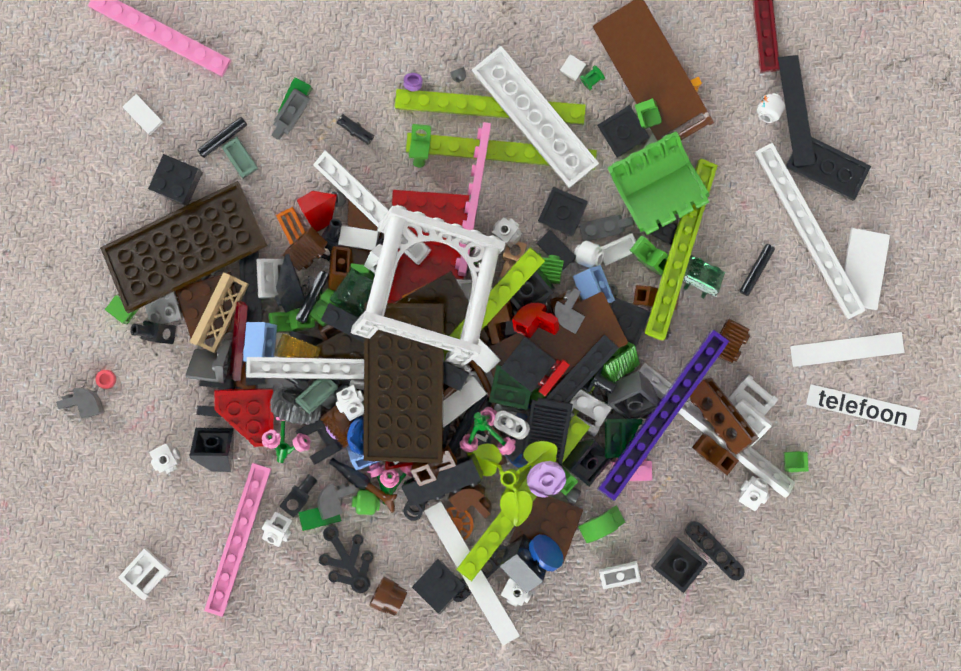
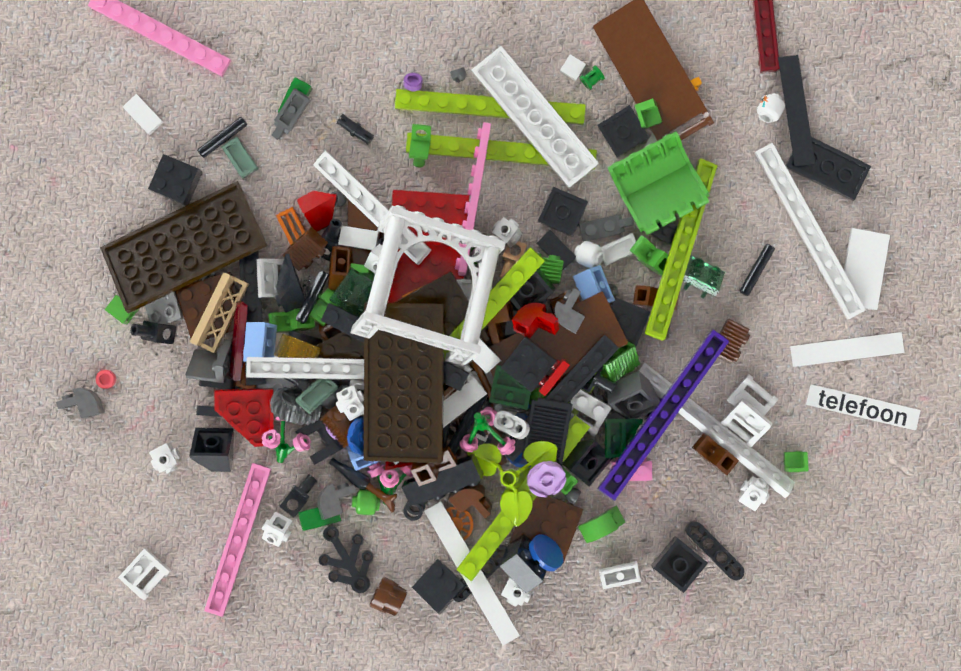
(732, 418): reddish brown brick -> none

